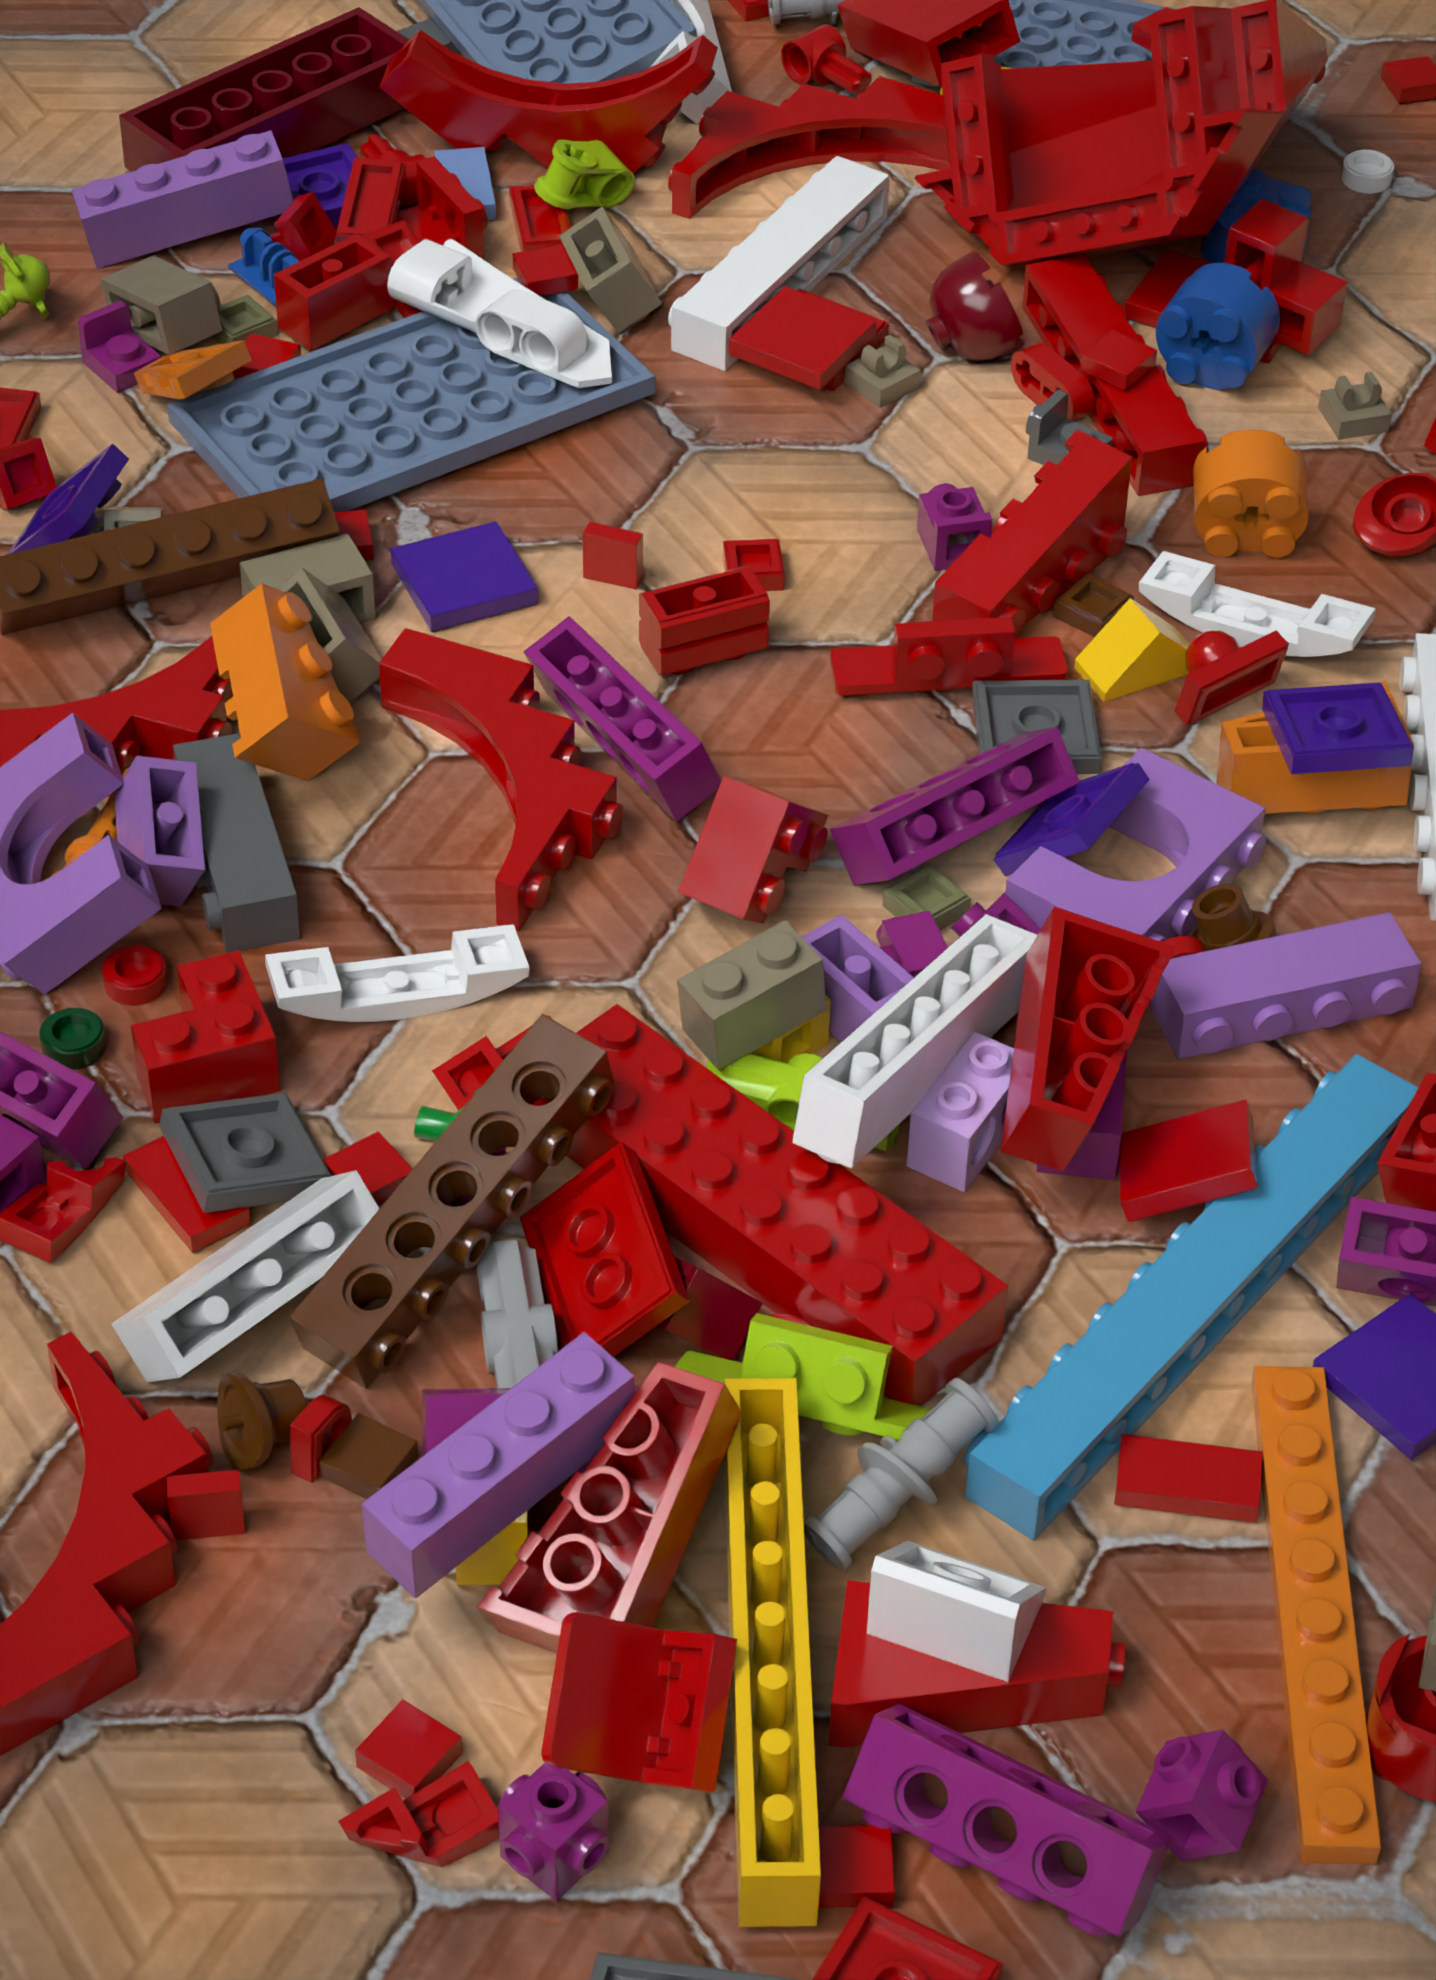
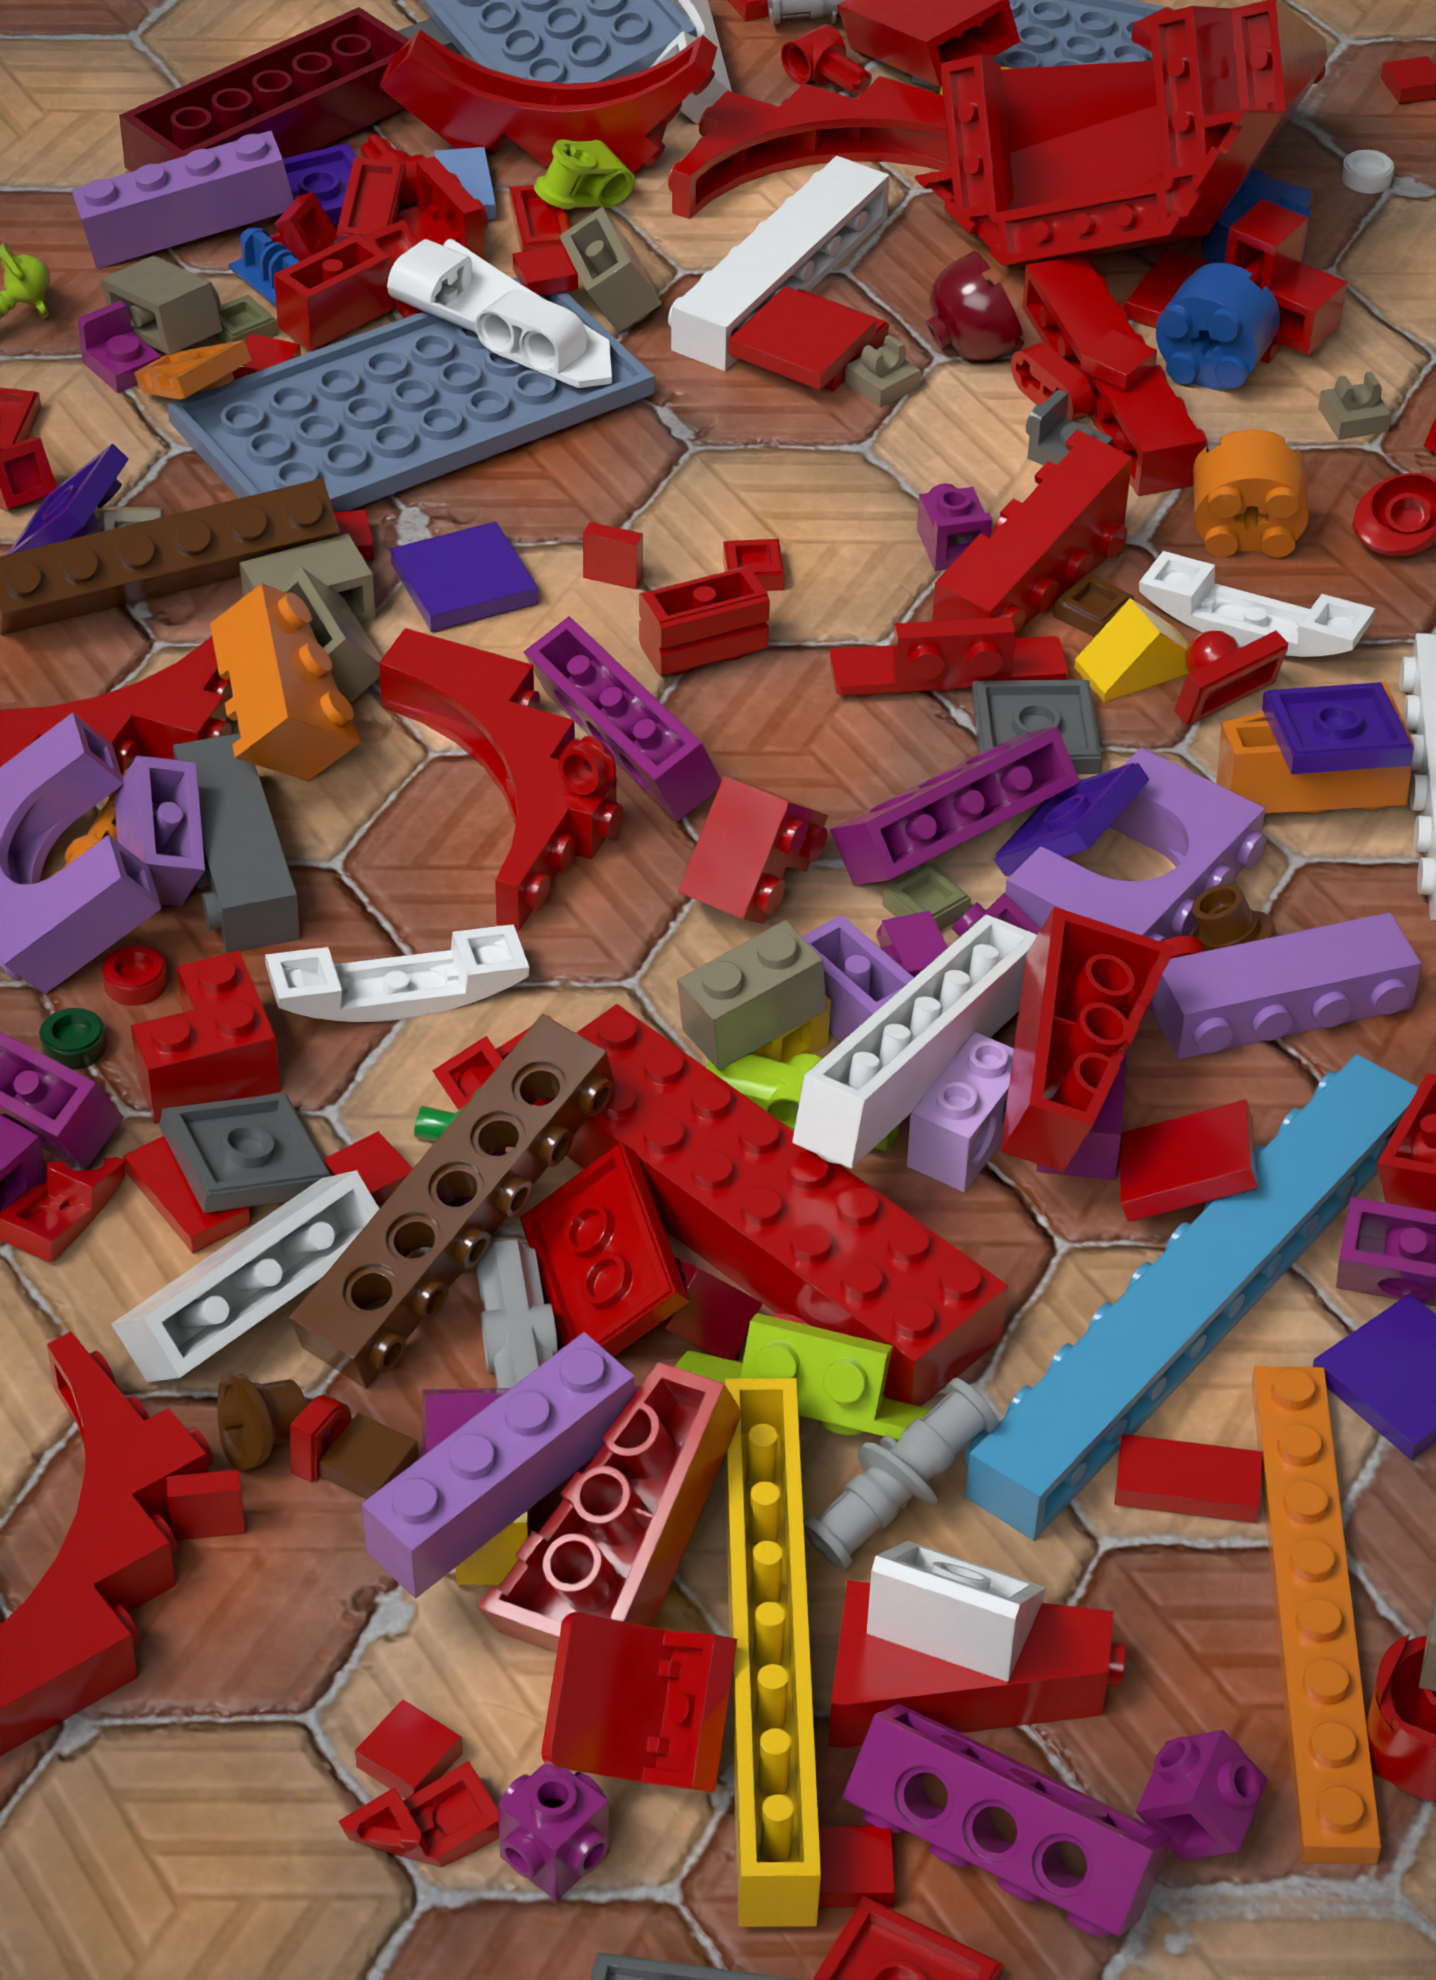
(587, 766): none -> red plate

